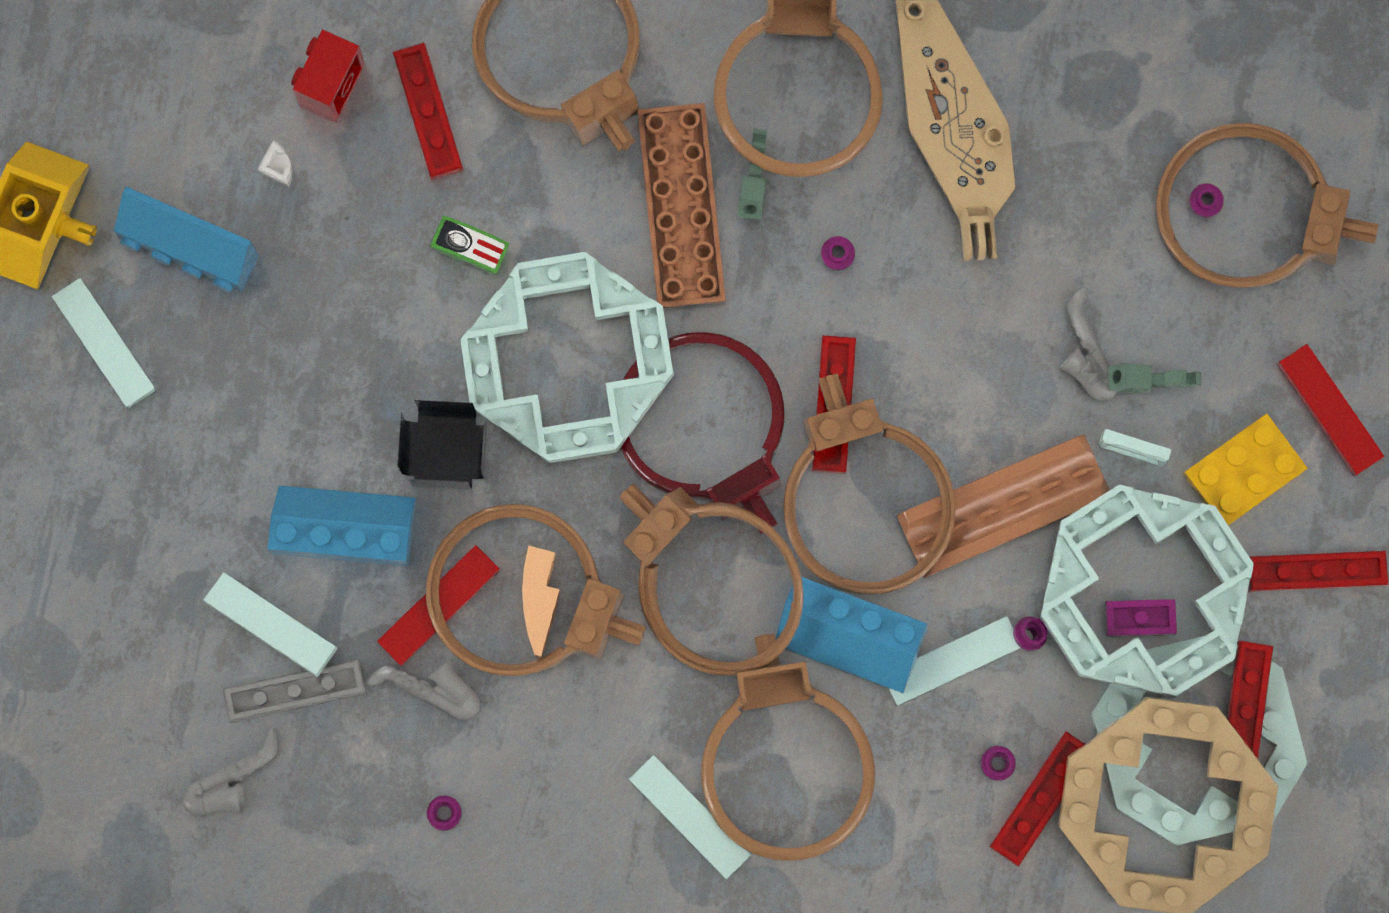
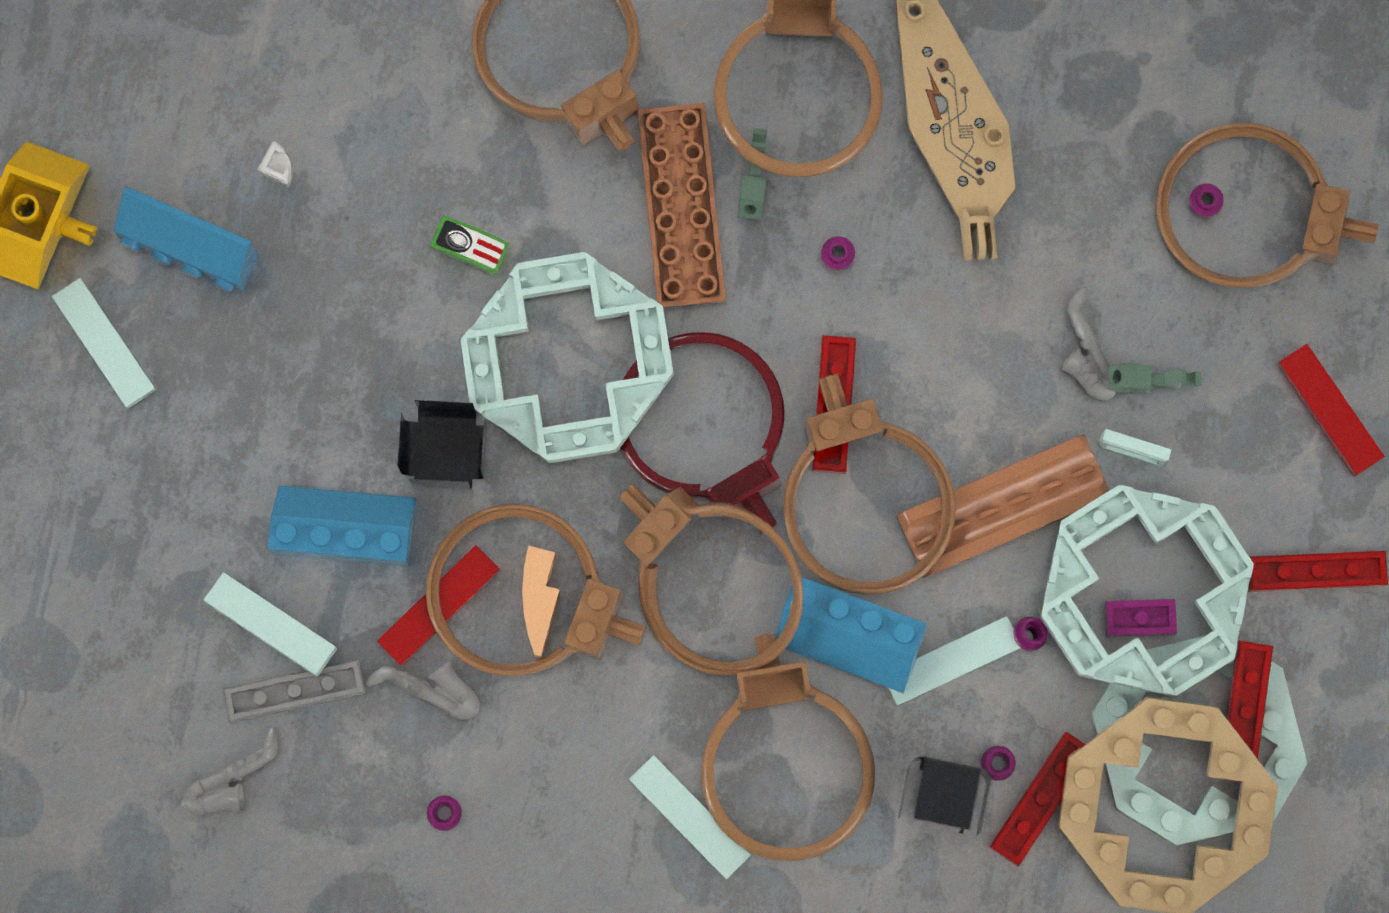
(328, 75): red brick -> none
(427, 111): red tile -> none
(948, 793): none -> black piece
(1245, 469): yellow plate -> none

